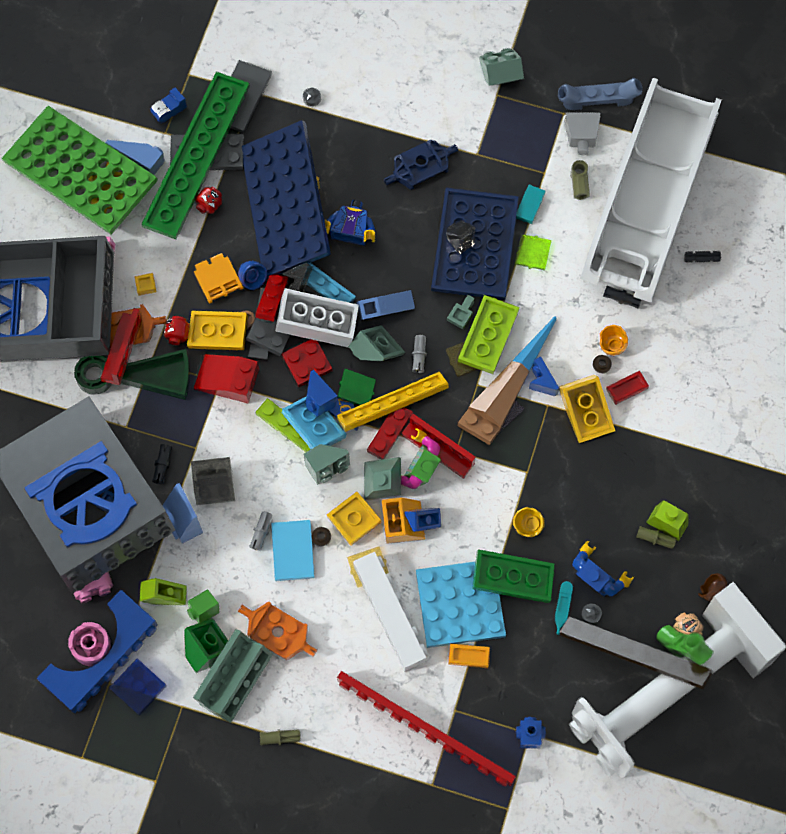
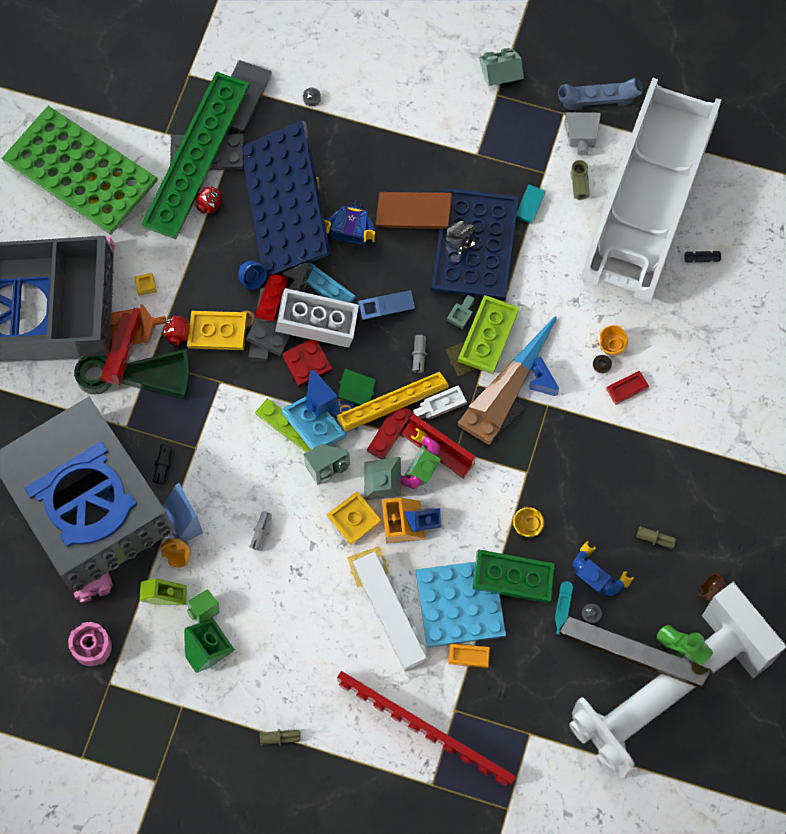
(78, 686): blue arch -> none
(138, 686): clear blue plate -> none
(143, 154): medium blue slope -> none
(169, 106): blue leg -> none
(176, 551): none -> light orange hair
(213, 481): clear smoke slope -> none
(217, 278): light orange plate -> none
(227, 377): red slope -> none
(232, 676): sand green brick -> none
(266, 619): orange plate -> none
(292, 550): medium azure tile -> none
(321, 542): dark brown plate -> none
(375, 345): sand green slope -> none
(411, 173): dark blue plate -> none
(414, 210): none -> dark orange tile
(441, 403): none -> white hinge
(527, 740): blue brick -> none
(533, 252): clear neon green piece -> none
(587, 408): yellow slope -> none
(622, 297): black pin -> none
(669, 520): lime torso -> none
(688, 624): light nougat head -> none

